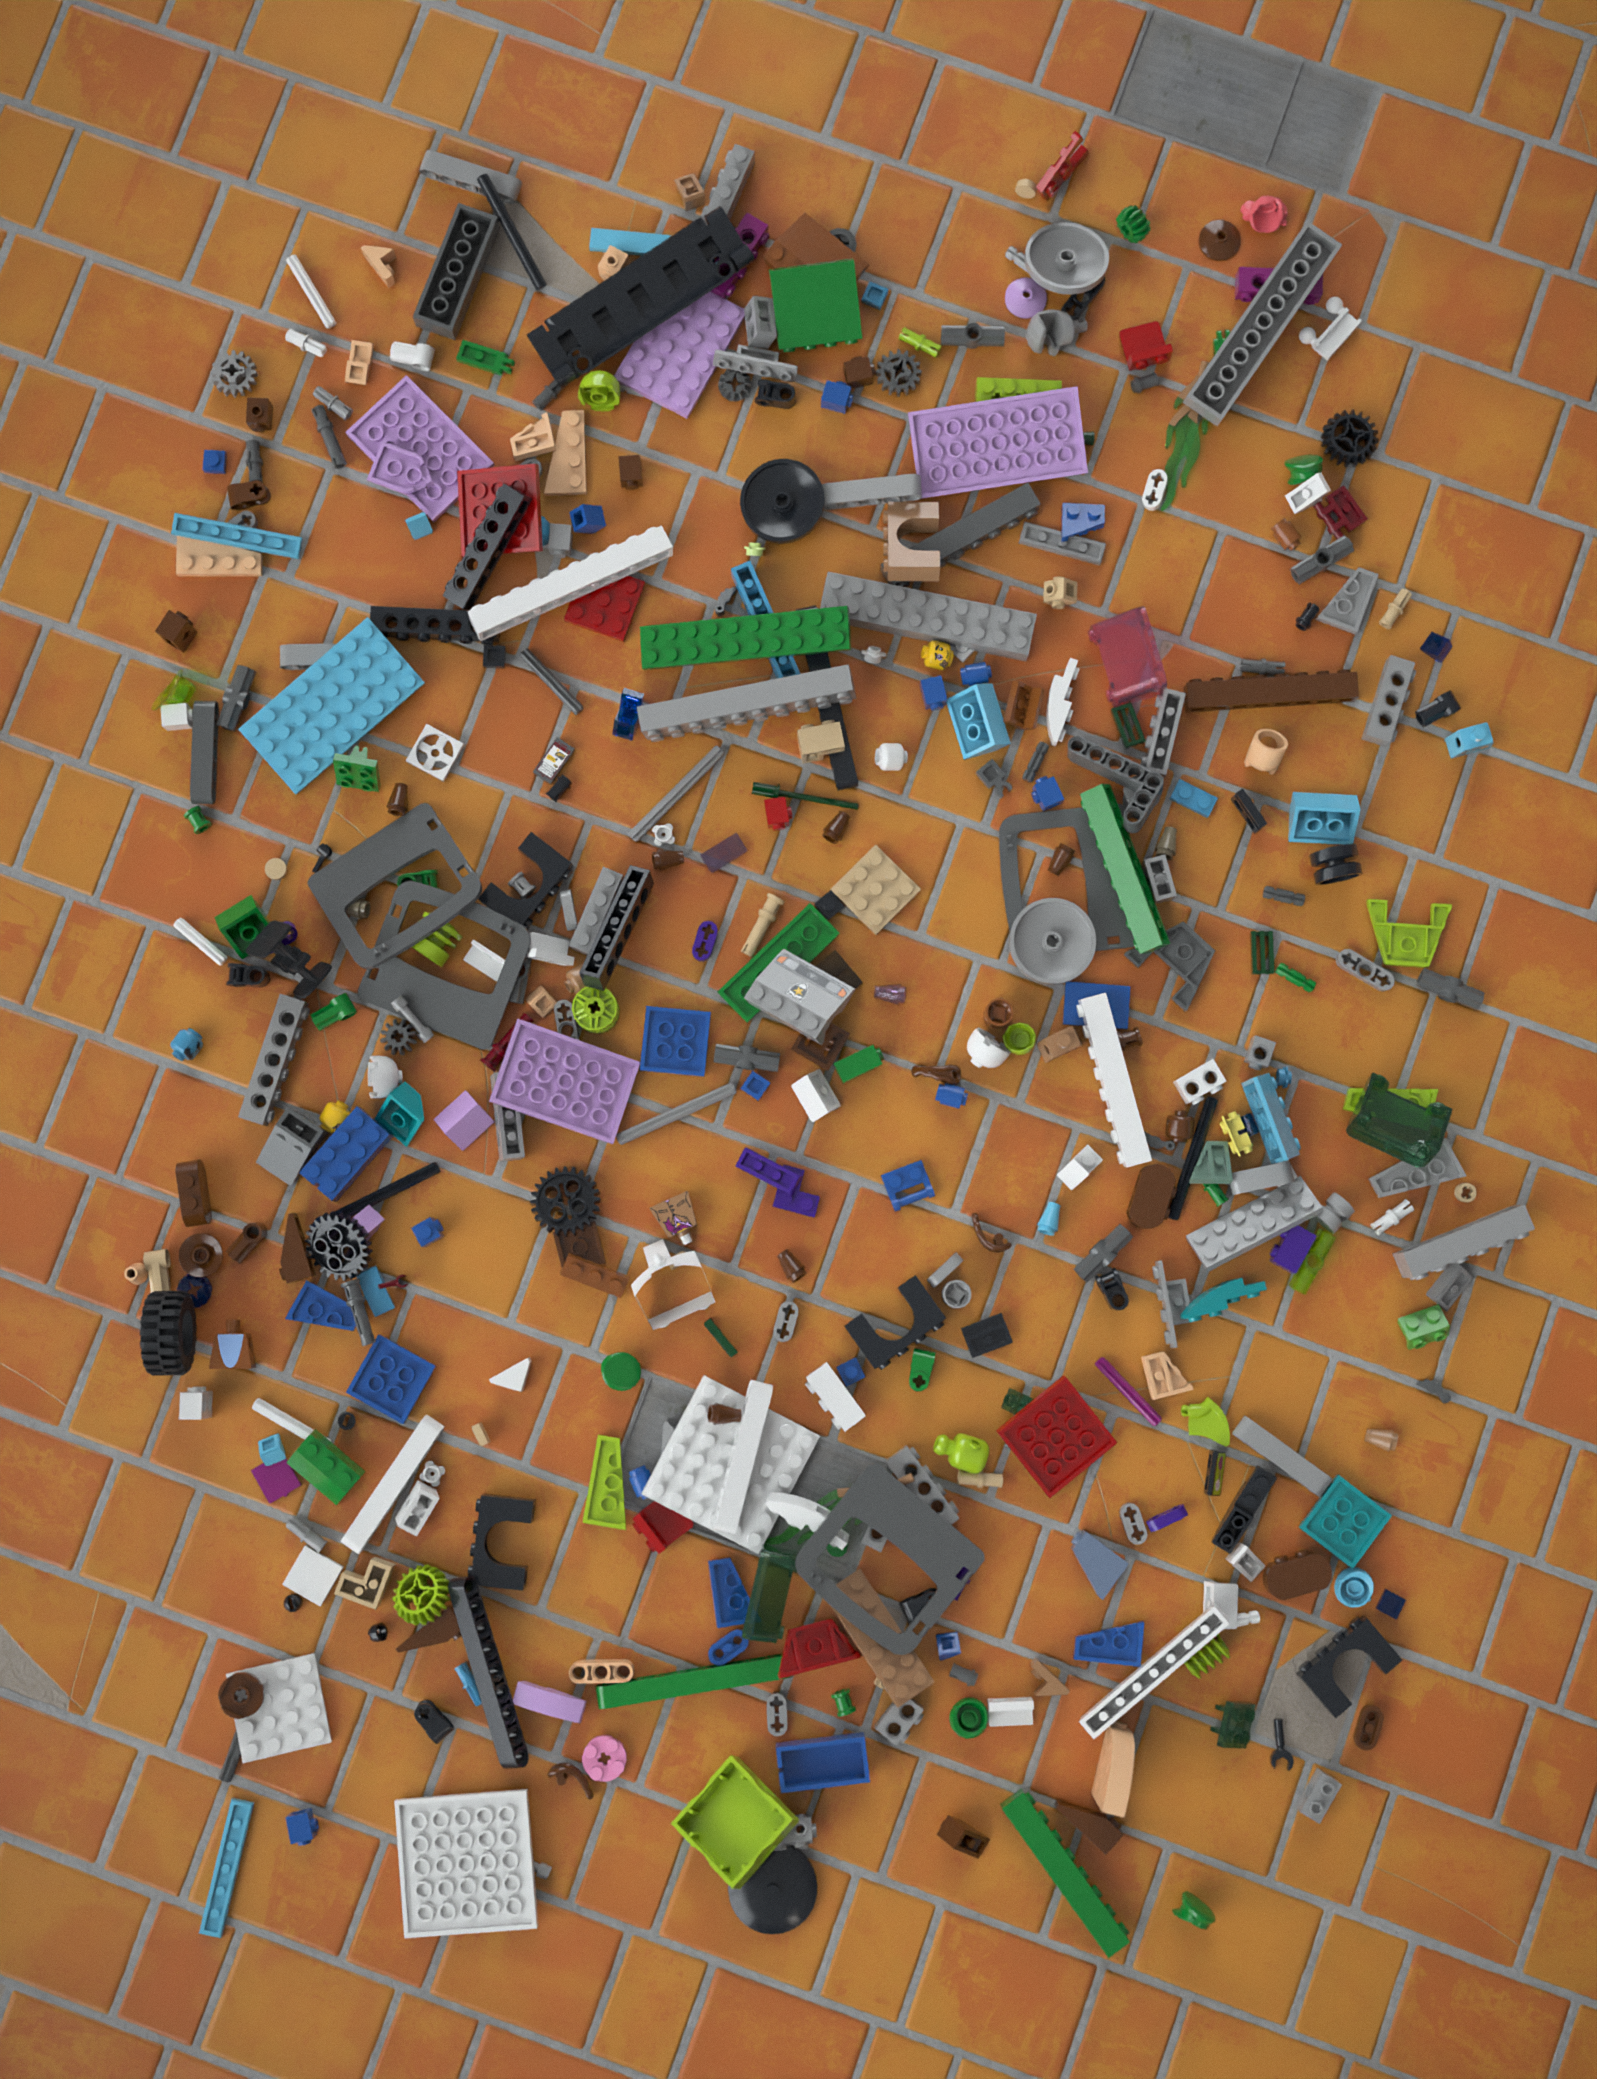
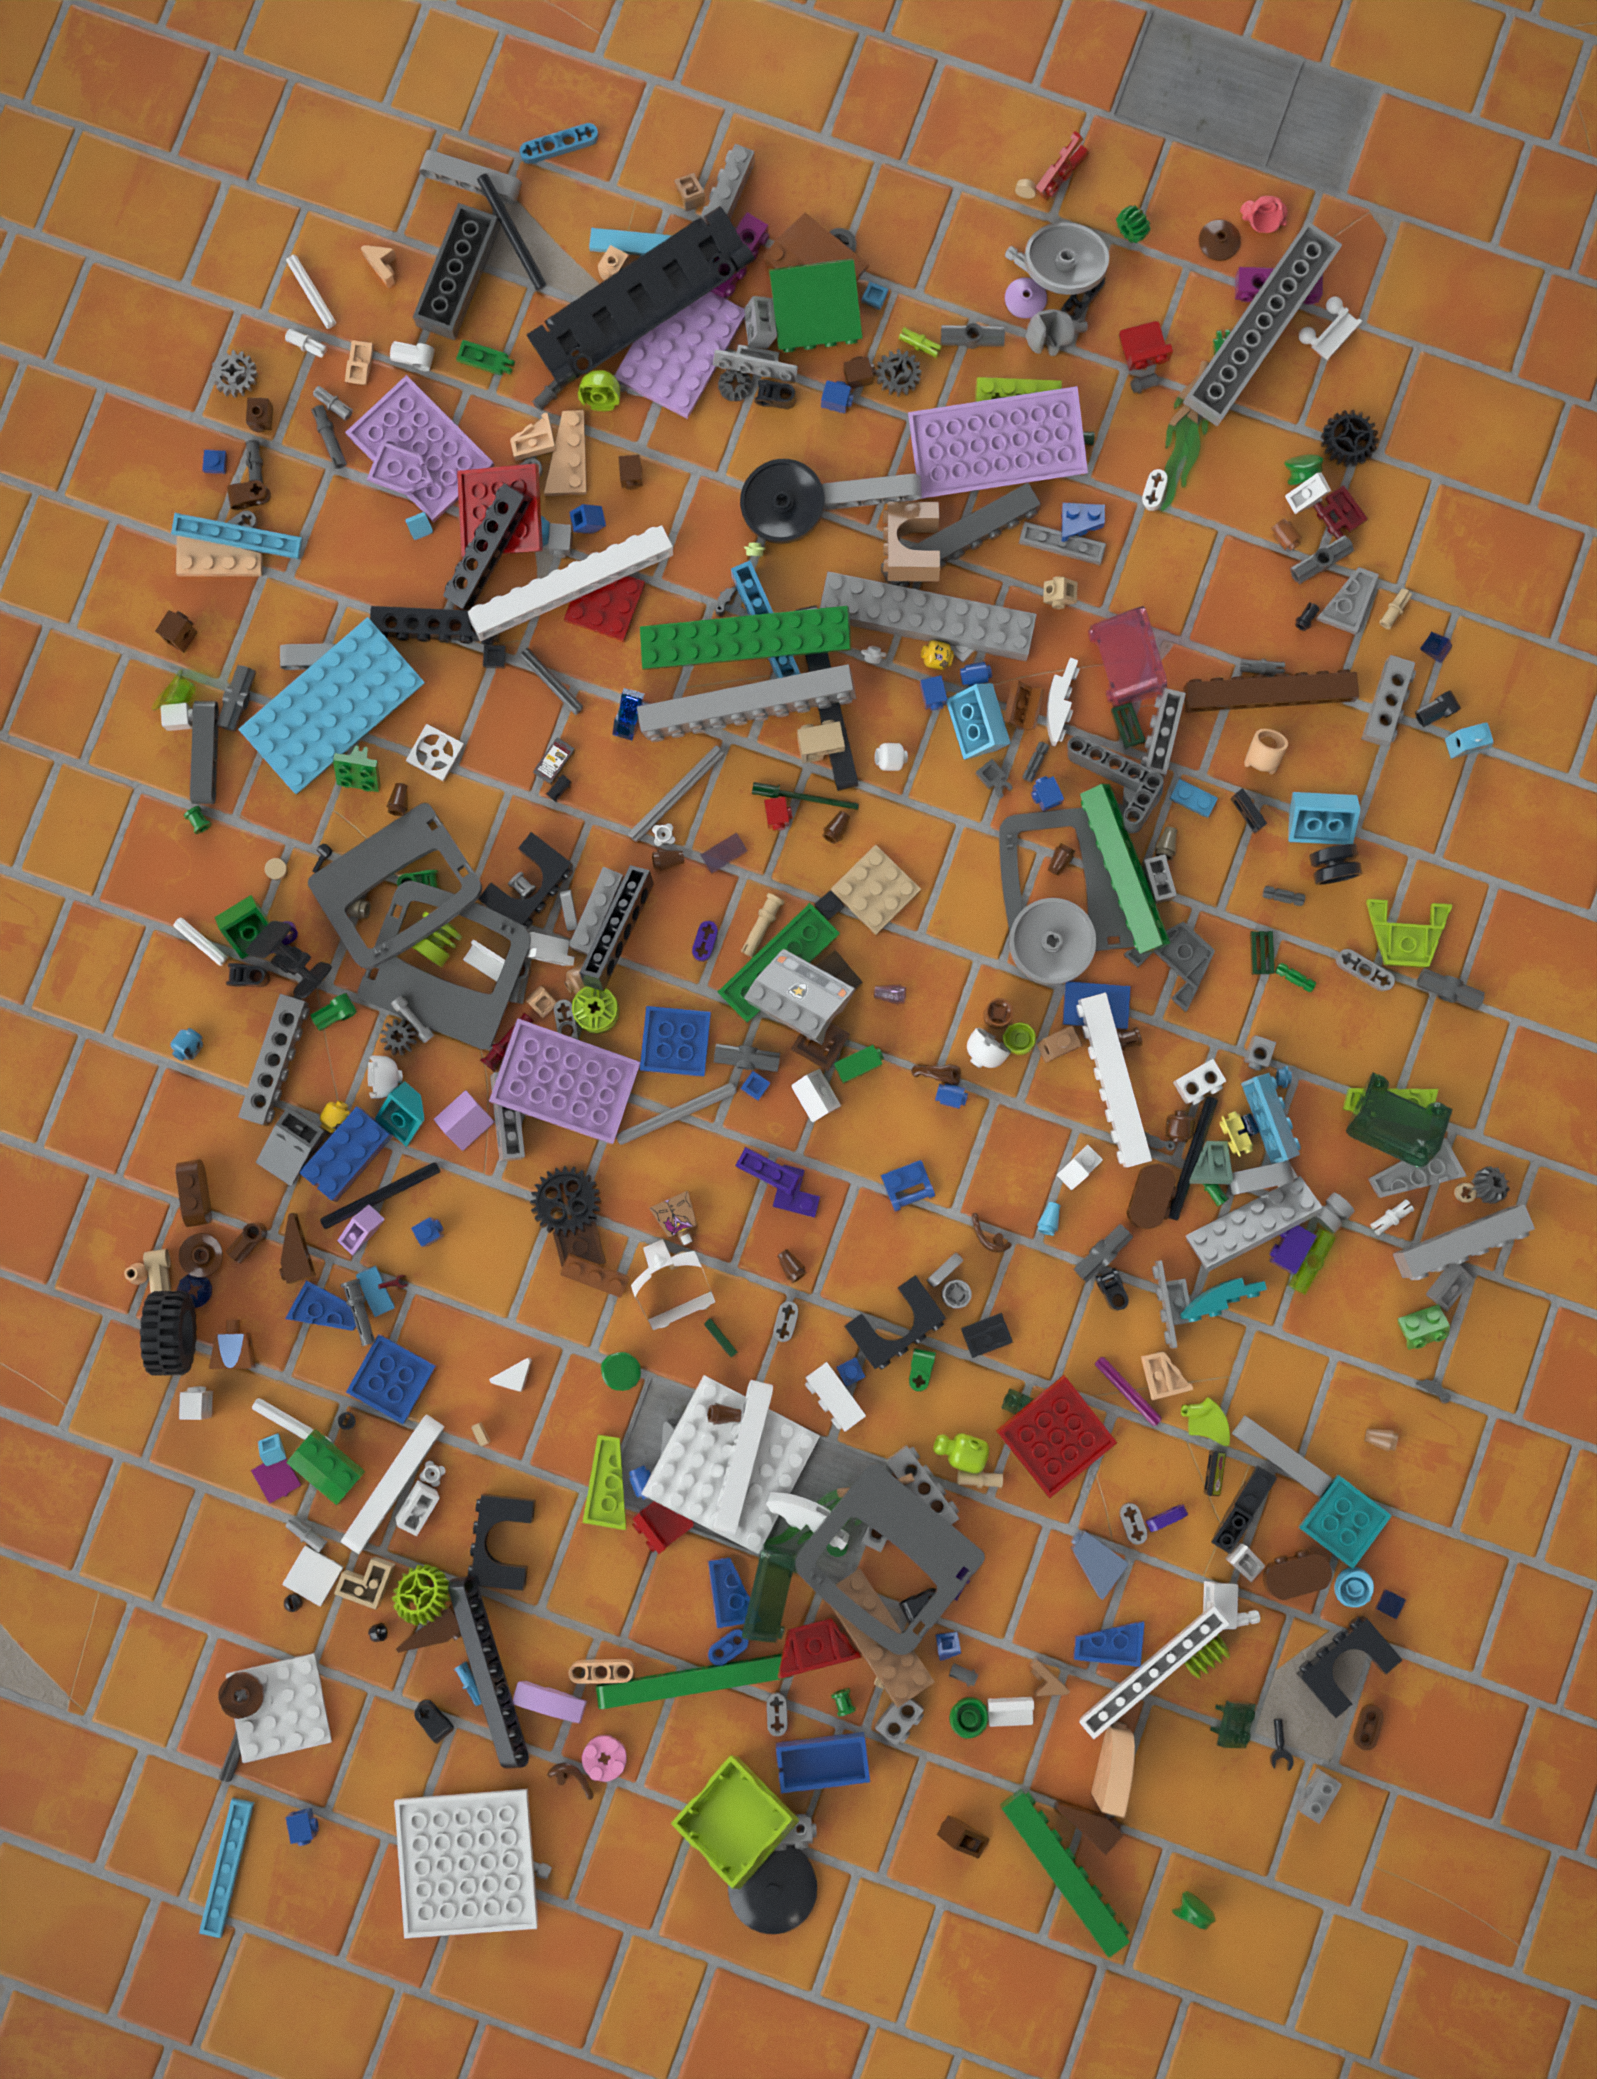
(335, 1243): black gear -> none
(560, 147): none -> dark azure beam
(1490, 1185): none -> dark grey gear

